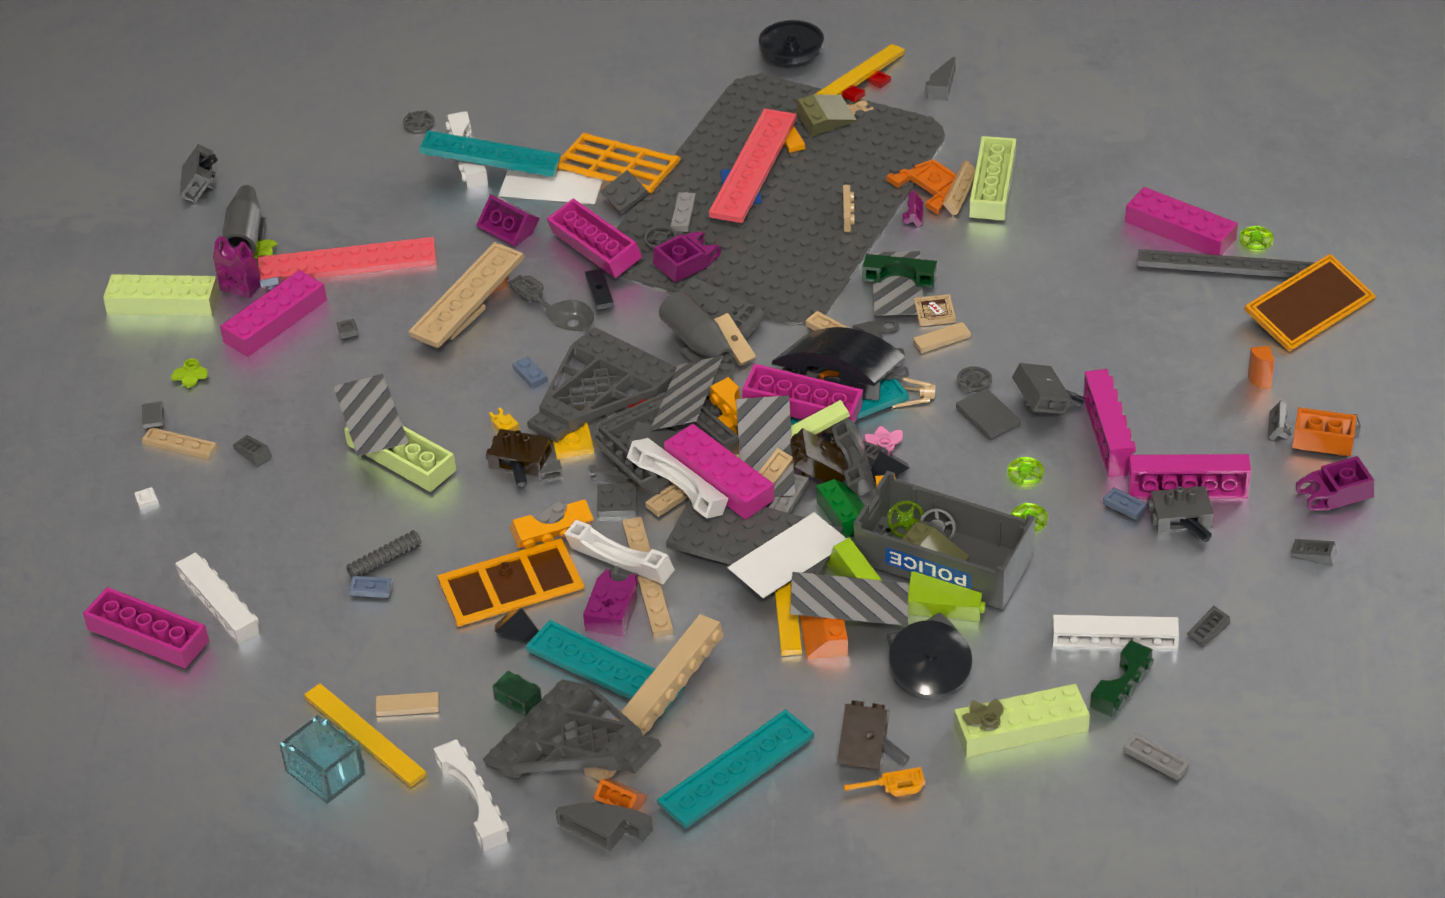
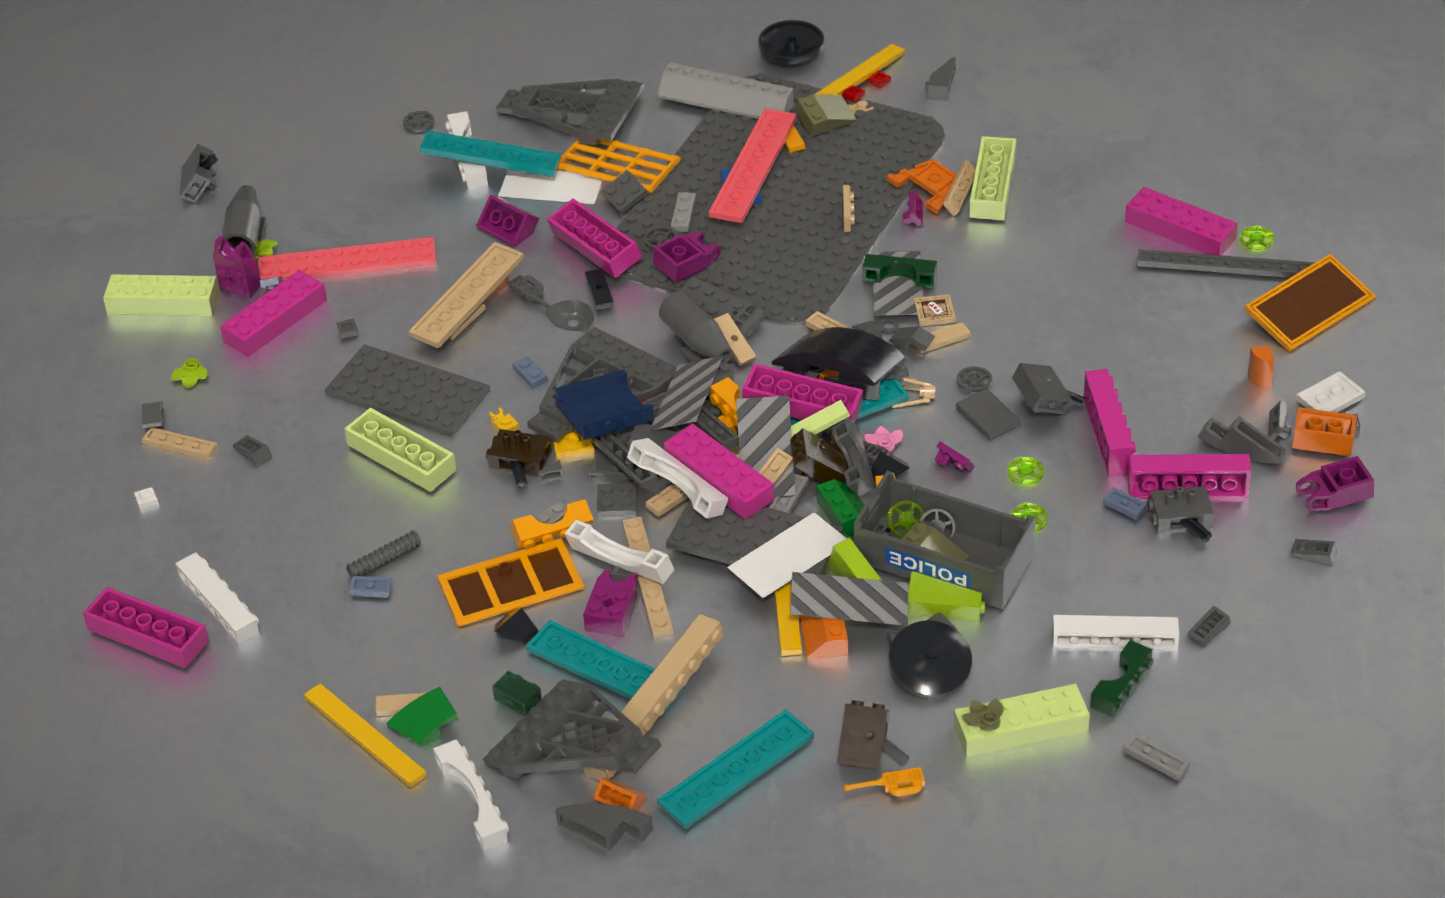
(322, 758): clear light blue container -> none
(370, 414): sticker -> none
(408, 390): none -> dark grey plate
(423, 717): none -> green slope
(570, 104): none -> dark grey wing
(602, 405): none -> dark blue panel
(723, 91): none -> light grey slope
(914, 335): none -> dark grey slope
(948, 454): none -> magenta hinge
(1242, 439): none -> dark grey slope
(1331, 394): none -> white plate

